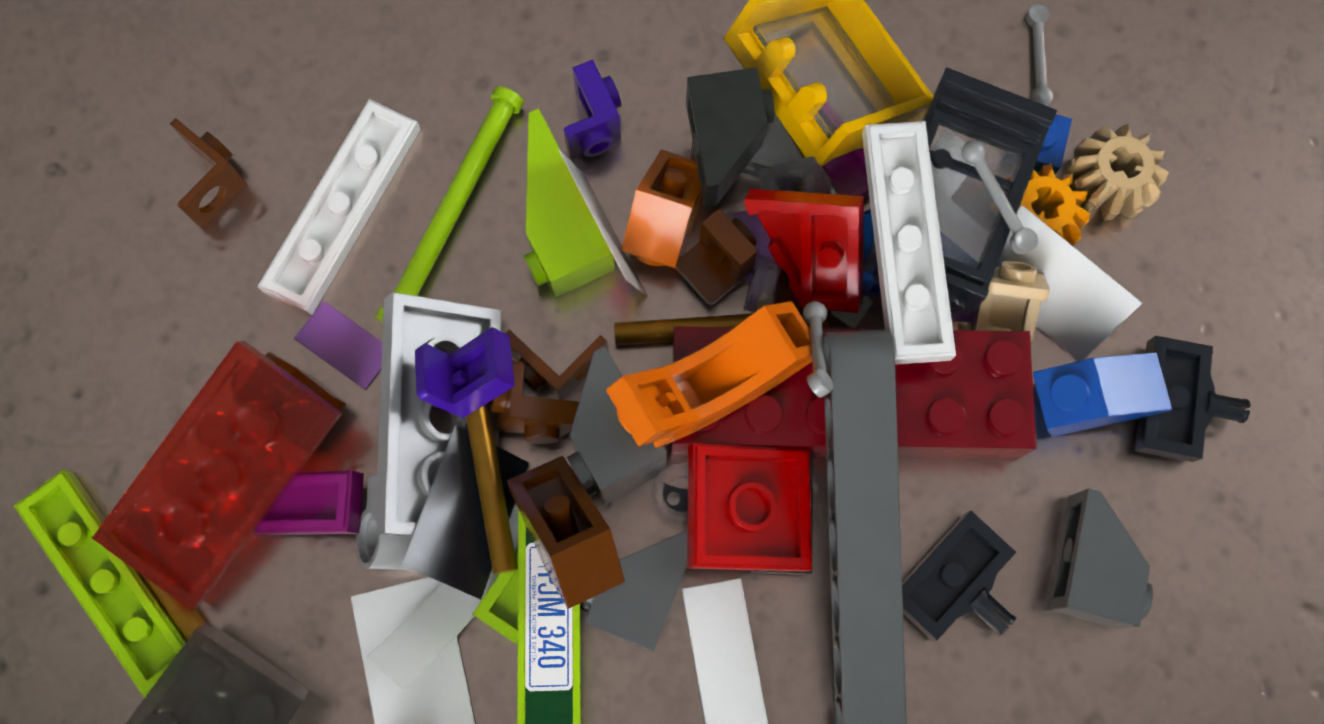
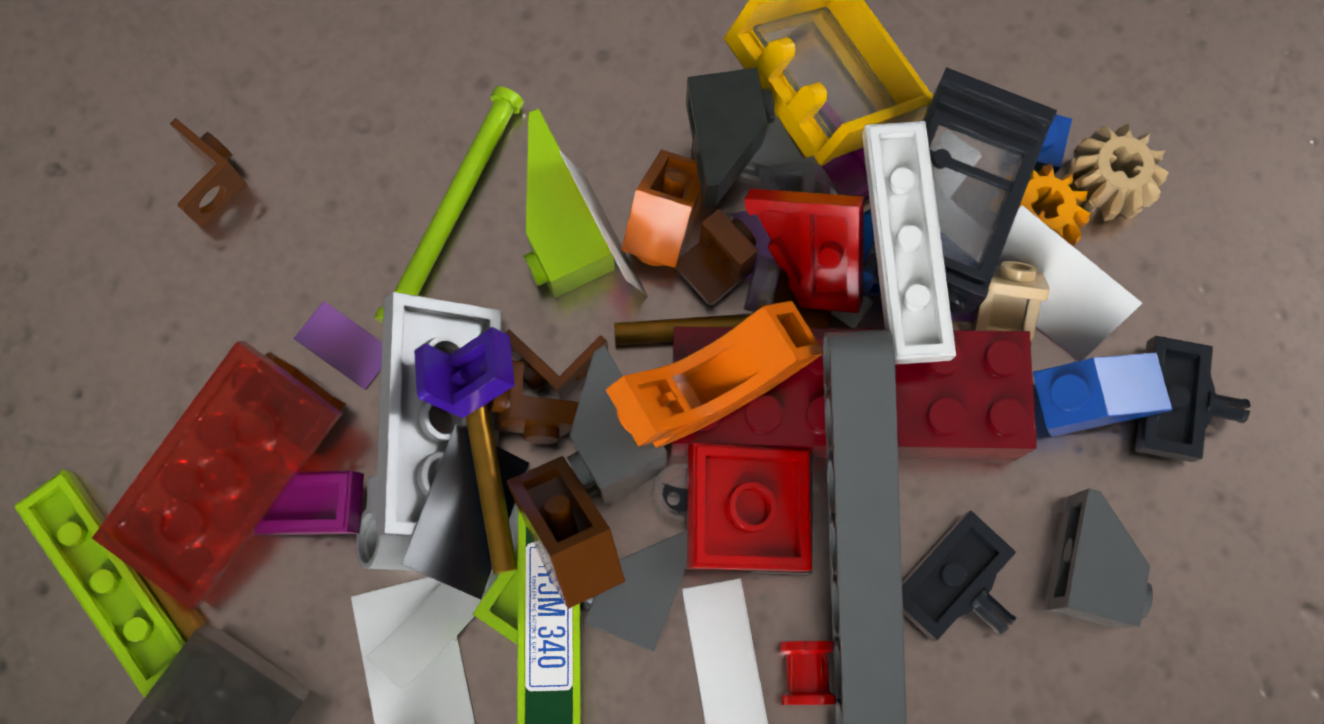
(339, 207): white tile -> none
(600, 103): dark purple bracket -> none
(807, 673): none -> red bush
(819, 380): light grey hinge -> none
(1023, 239): light grey hinge -> none
(1036, 18): light grey hinge -> none

